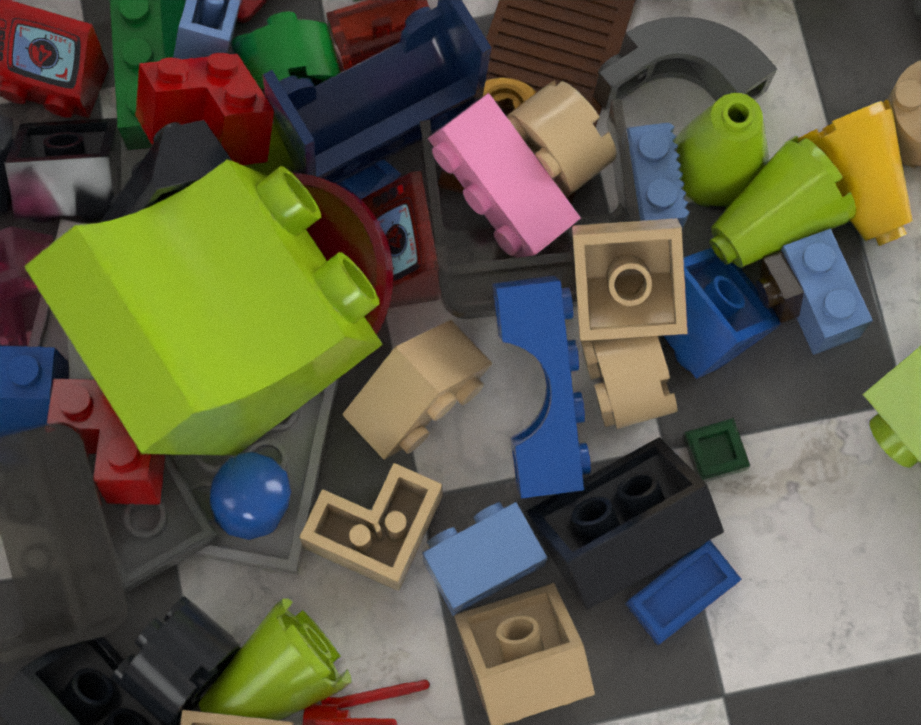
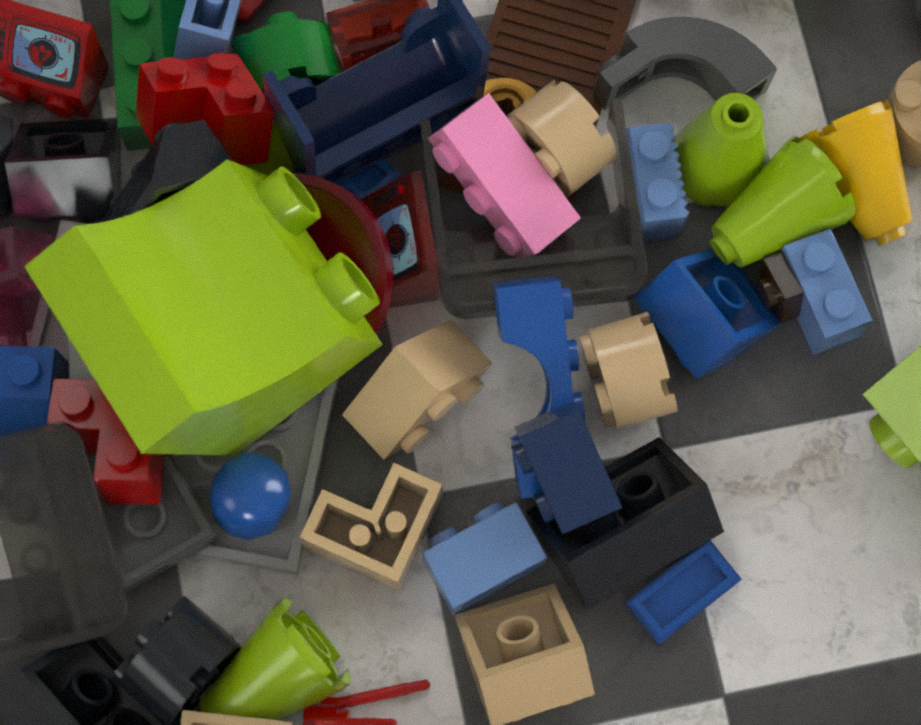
(566, 467): none -> dark blue brick
(630, 279): tan slope -> none
(716, 450): dark green tile -> none

